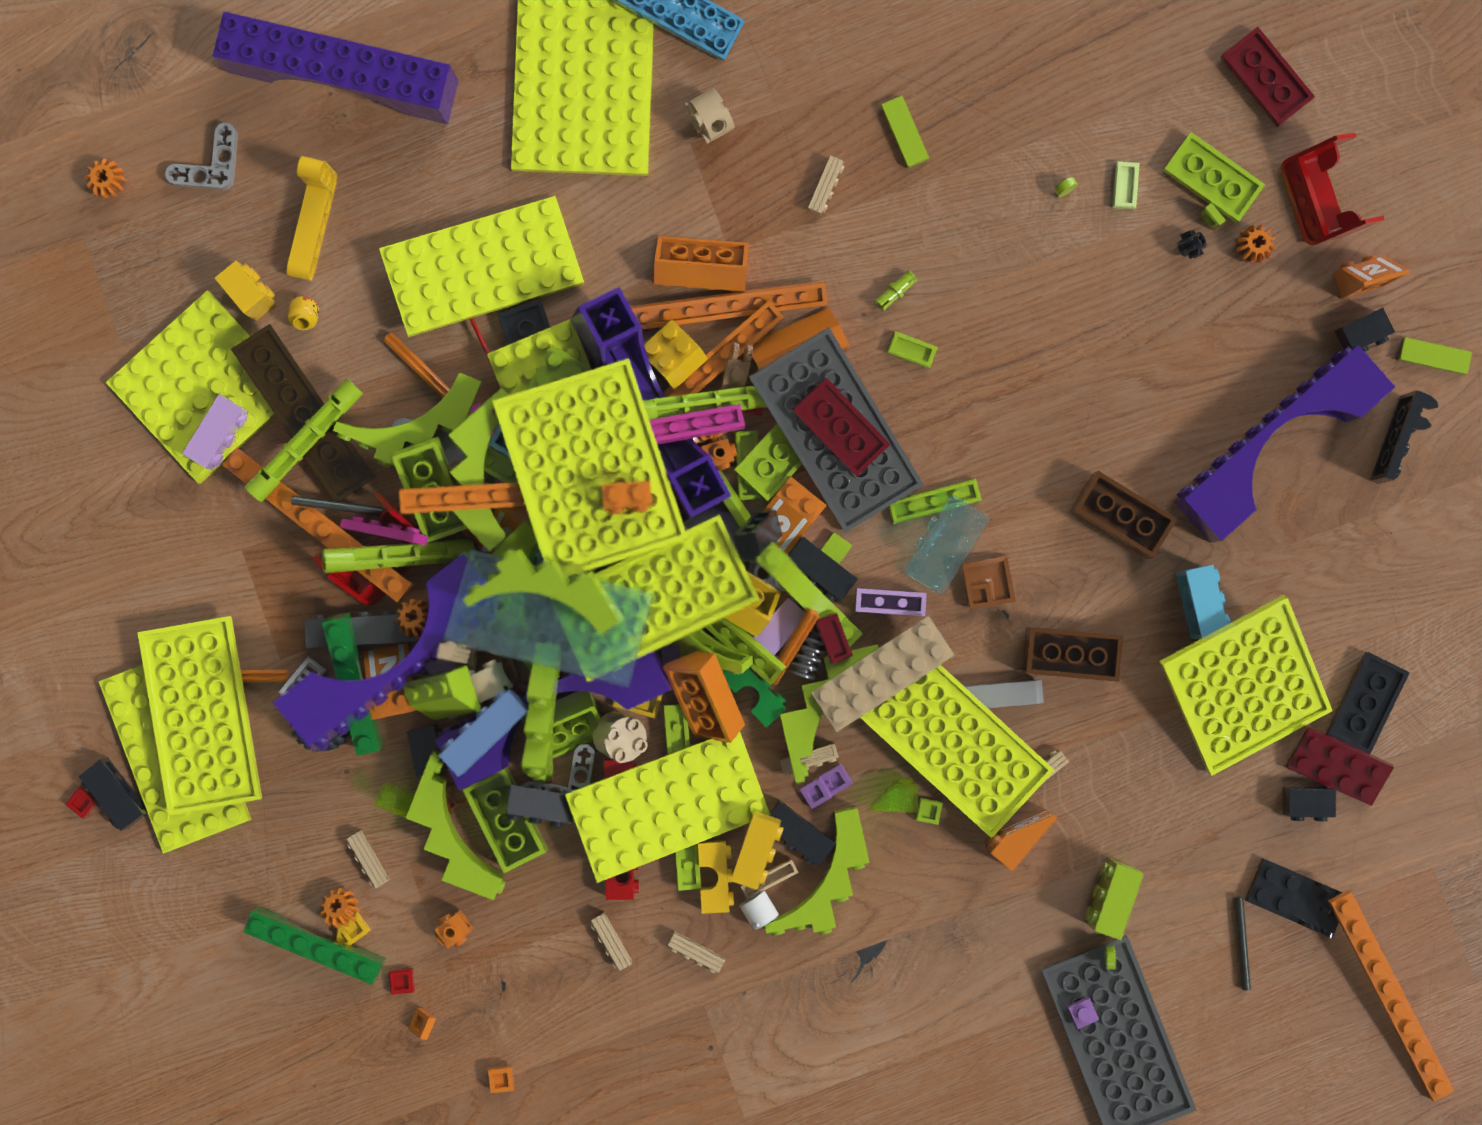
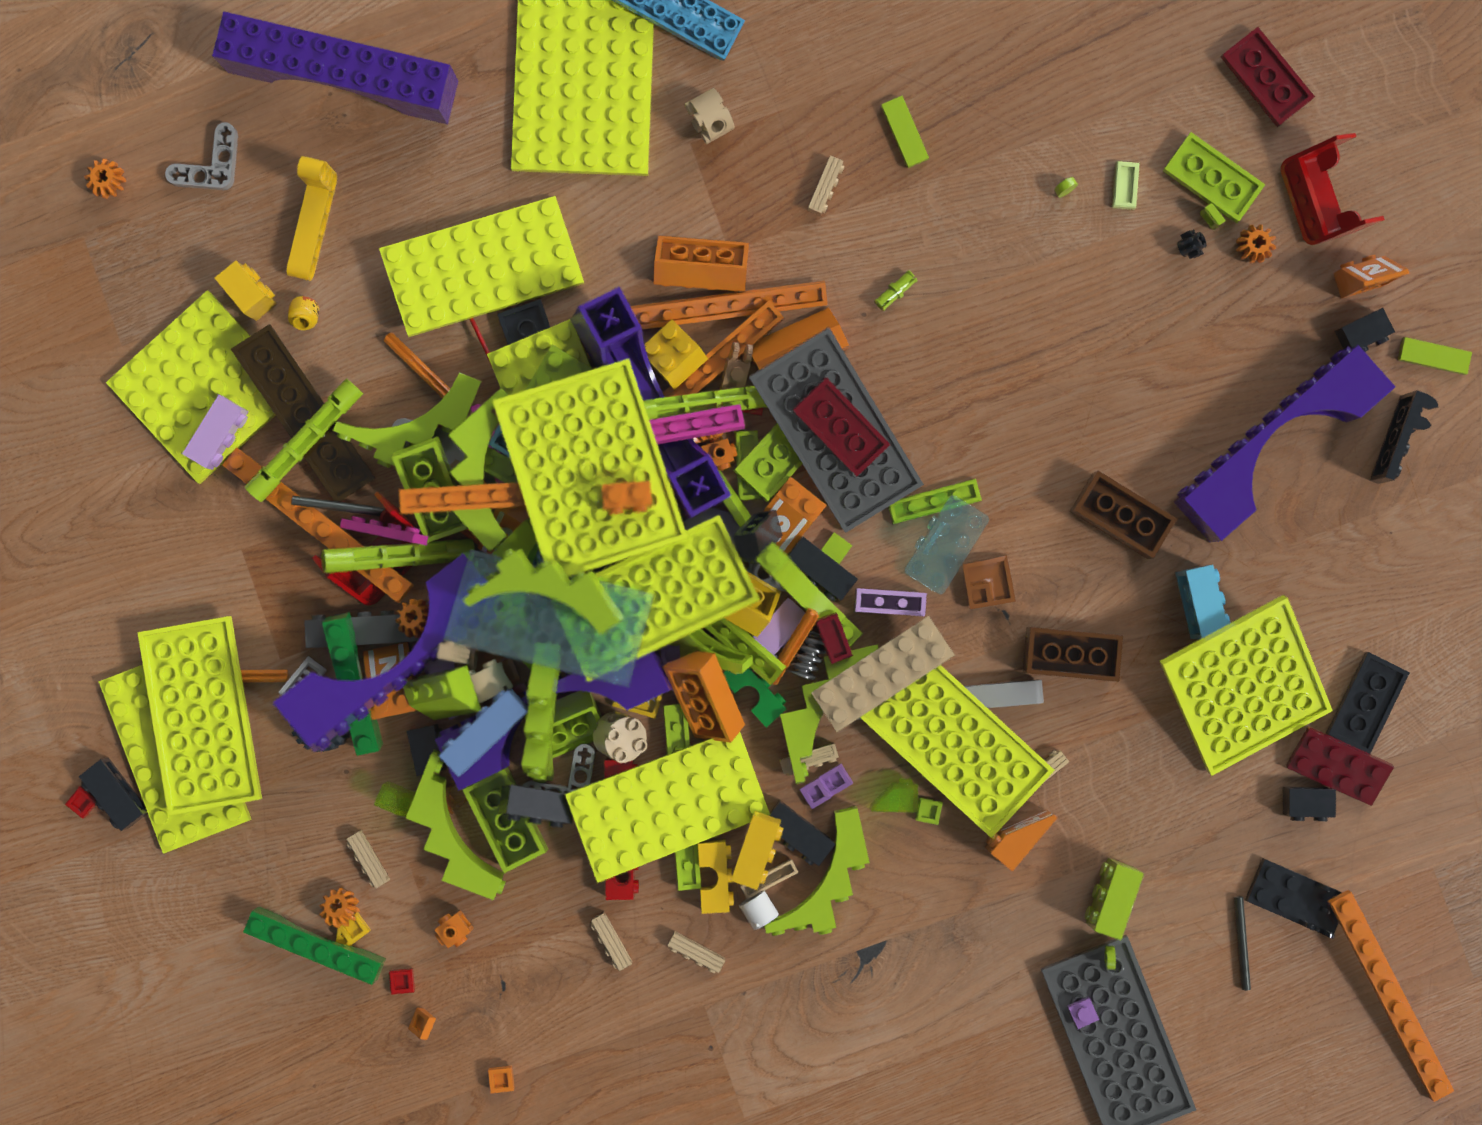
(912, 350): lime tile -> none

